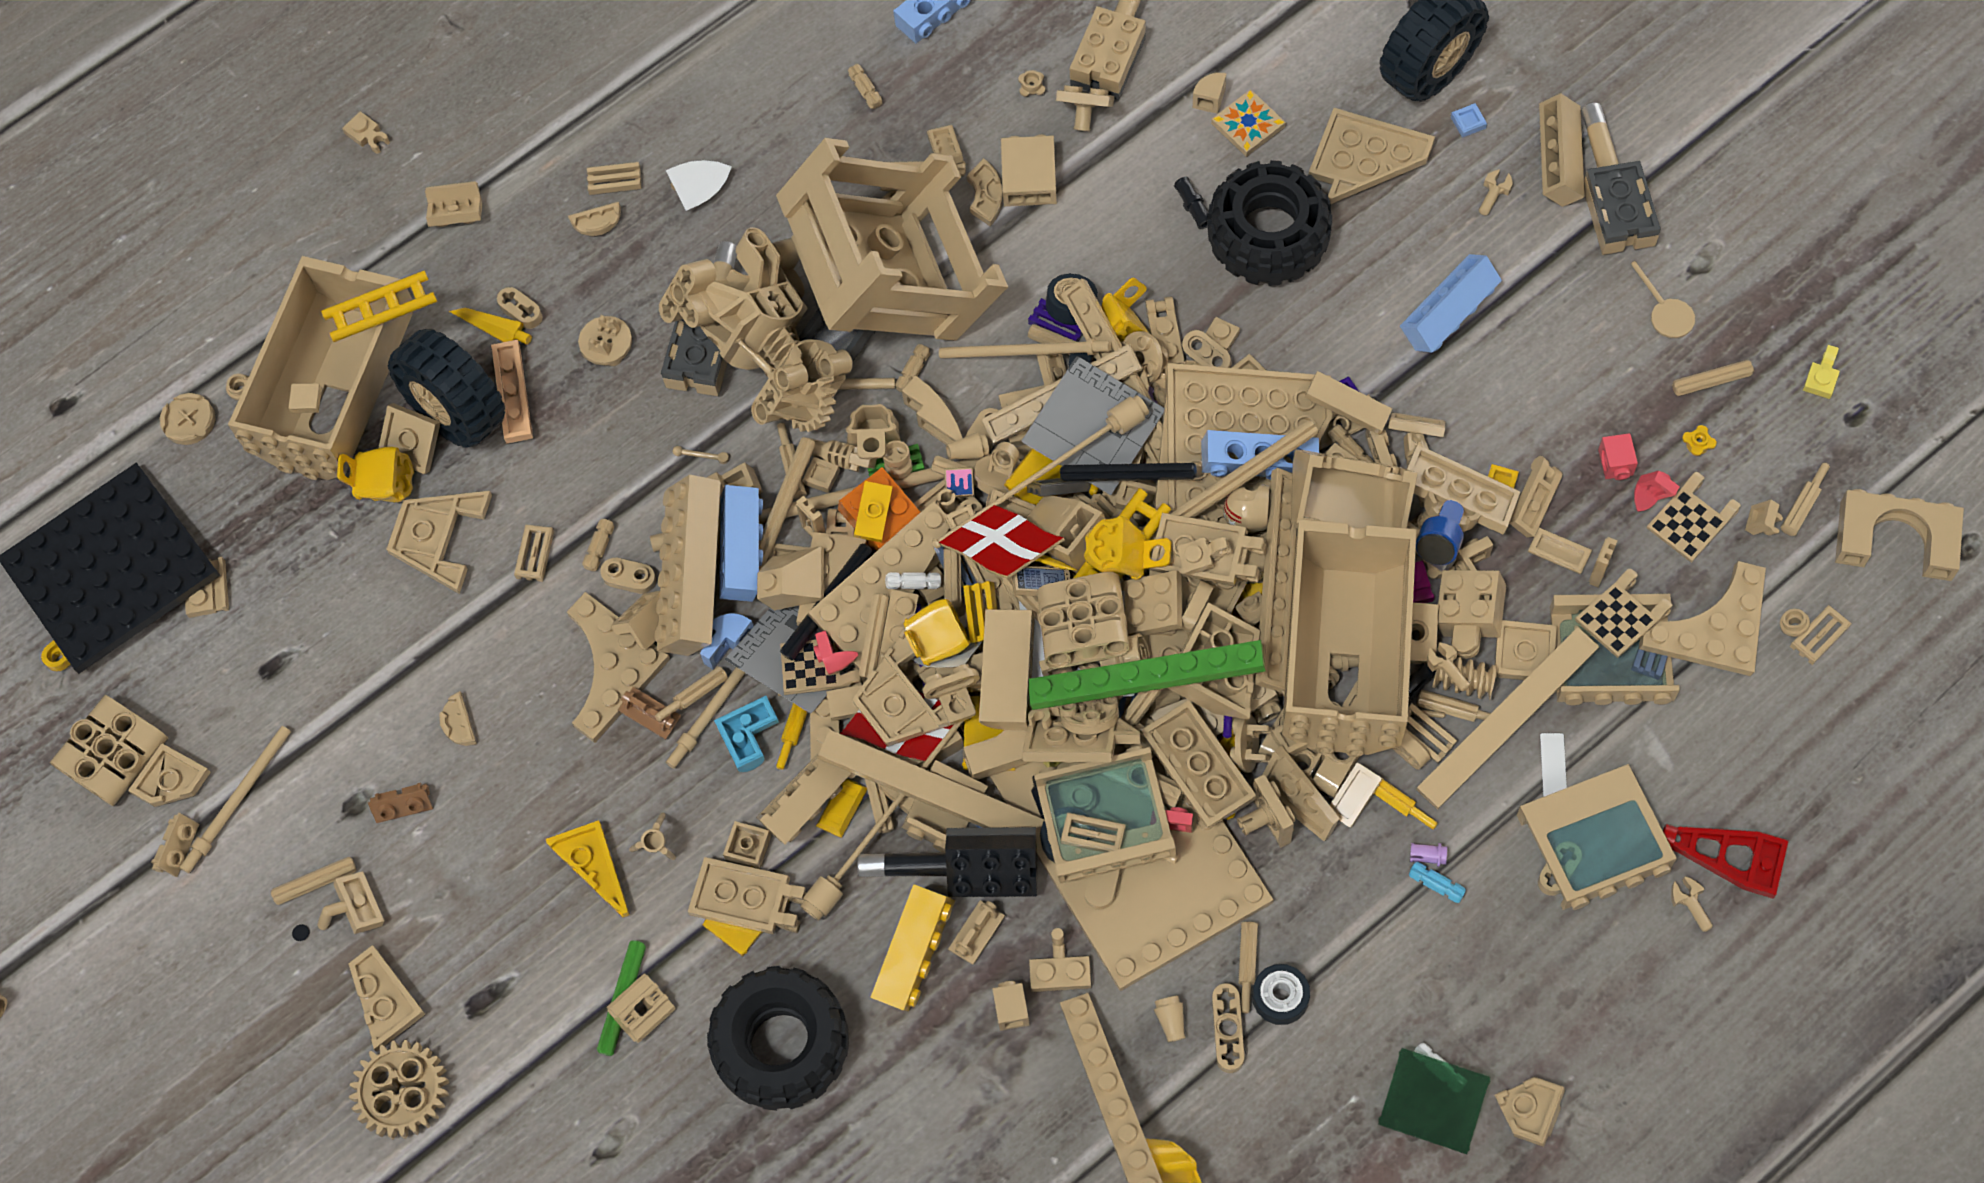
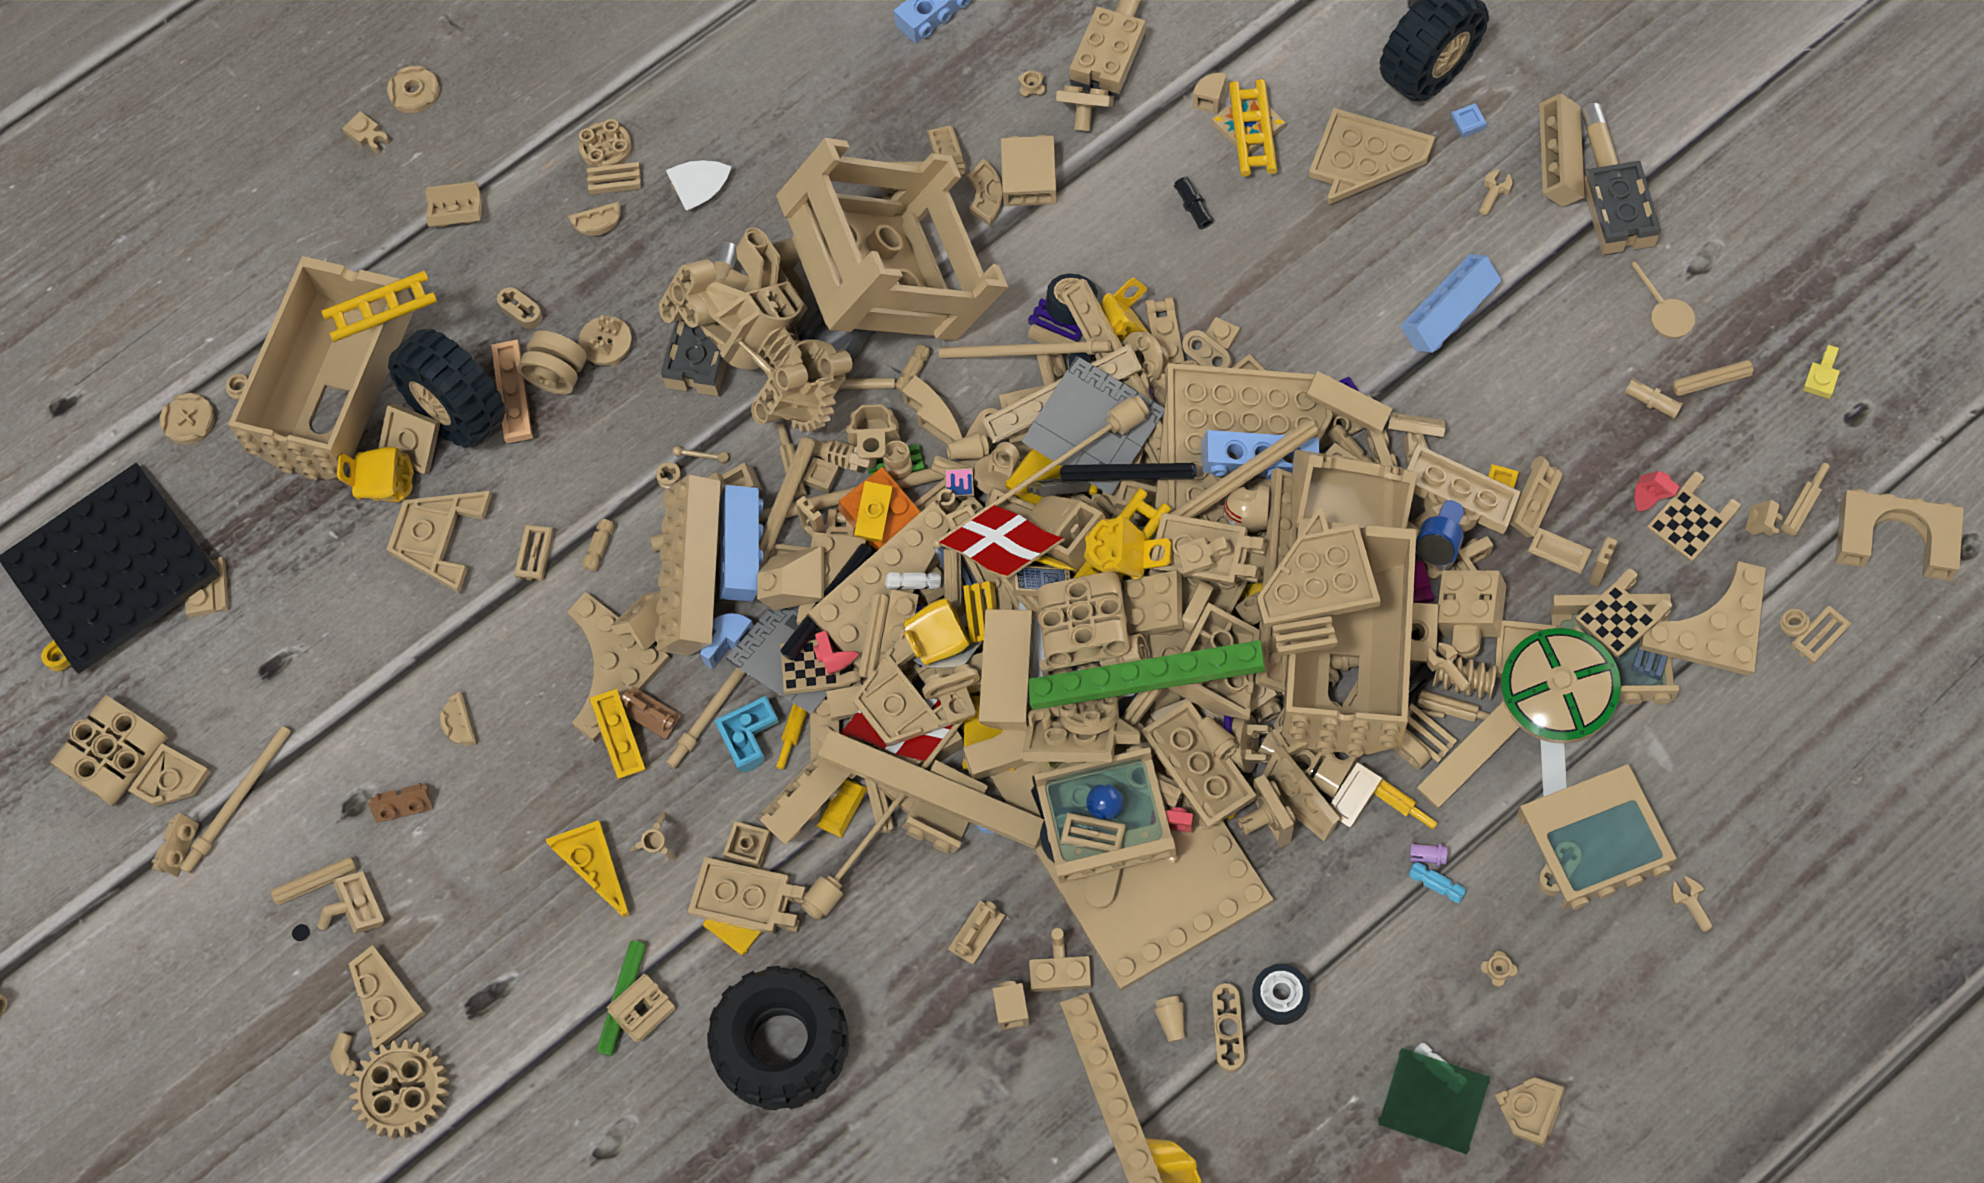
(305, 398): tan tile -> none
(339, 1056): none -> tan arm
(416, 101): none -> tan tile
(496, 326): yellow bar -> none
(552, 362): none -> tan wheel
(604, 144): none -> tan tile
(617, 734): none -> yellow plate
(626, 575): tan plate -> none
(668, 467): none -> tan bush
(694, 692): tan axle -> none
(865, 86): tan axle -> none
(912, 948): yellow wedge -> none
(974, 860): black piece -> none
(1104, 802): none -> blue piece
(1218, 740): none -> tan cone
(1244, 139): none -> yellow bar
(1247, 962): tan axle -> none
(1263, 254): black tyre -> none
(1304, 625): none -> tan tile
(1319, 576): none -> tan wing
(1501, 960): none -> tan plate
(1560, 685): none -> dish
(1618, 456): coral brick -> none
(1653, 398): none -> tan pin
(1695, 447): yellow plate -> none
(1765, 862): red plate -> none

